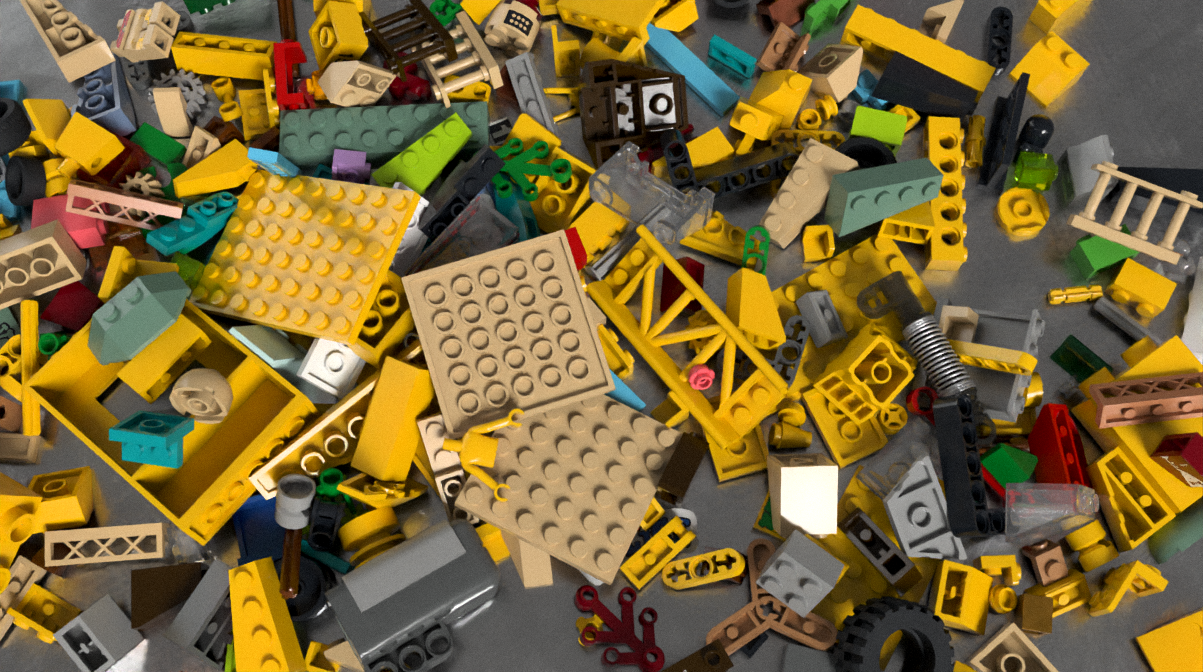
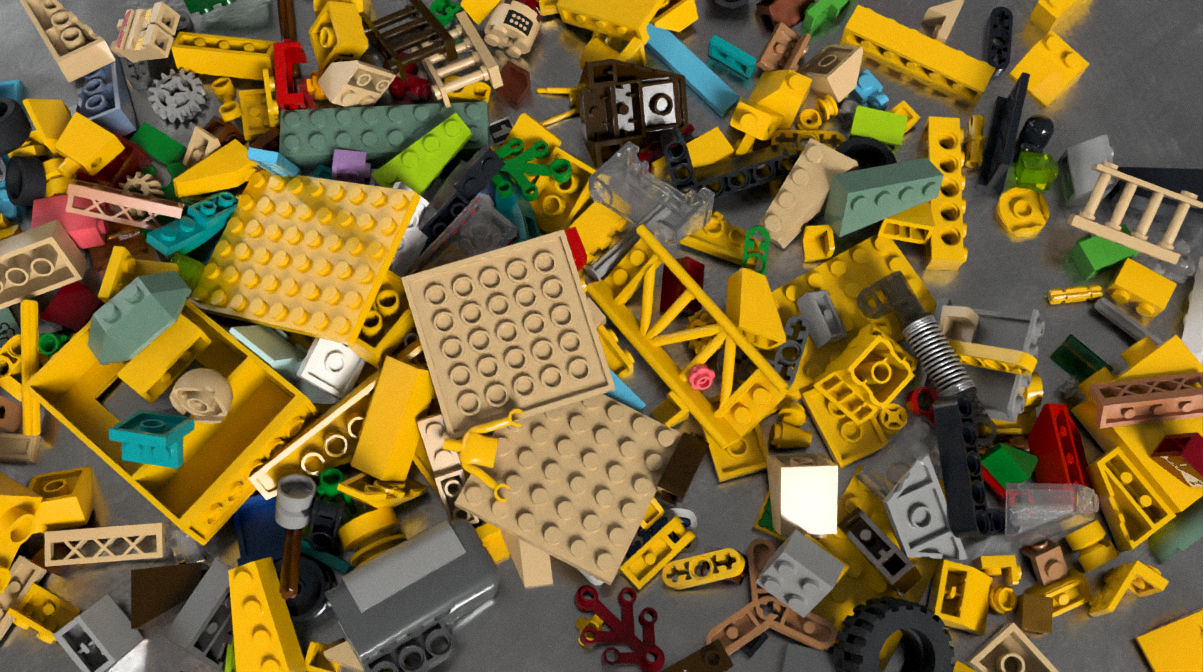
(172, 111): tan slope -> none
(530, 90): light grey hinge -> none
(565, 55): yellow panel -> none
(924, 89): black slope -> none

